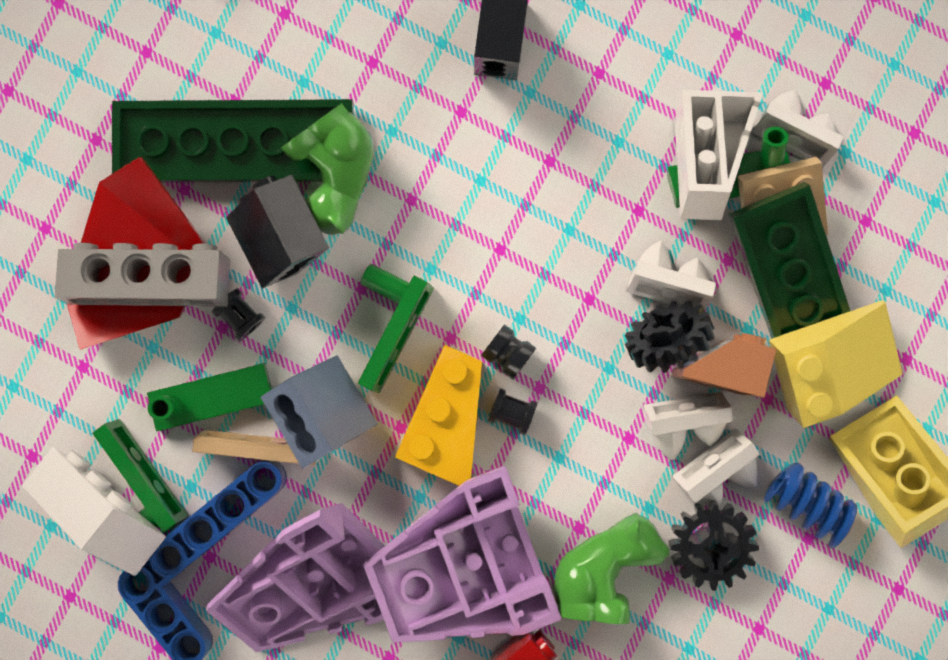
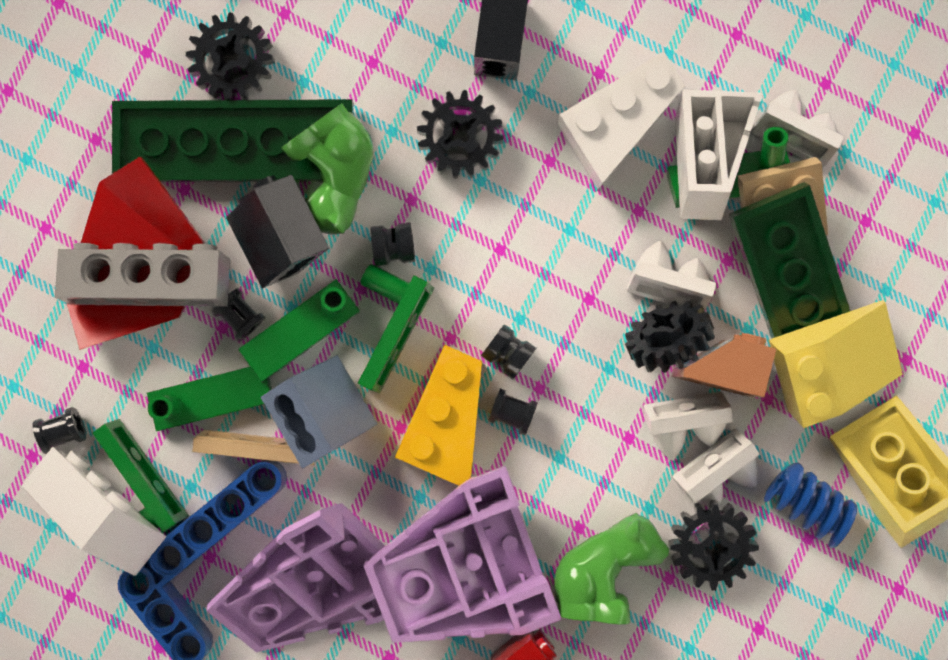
(59, 430): none -> black bush
(224, 72): none -> black gear
(299, 330): none -> green piece
(392, 244): none -> black wheel
(449, 120): none -> black gear
(619, 115): none -> white wedge

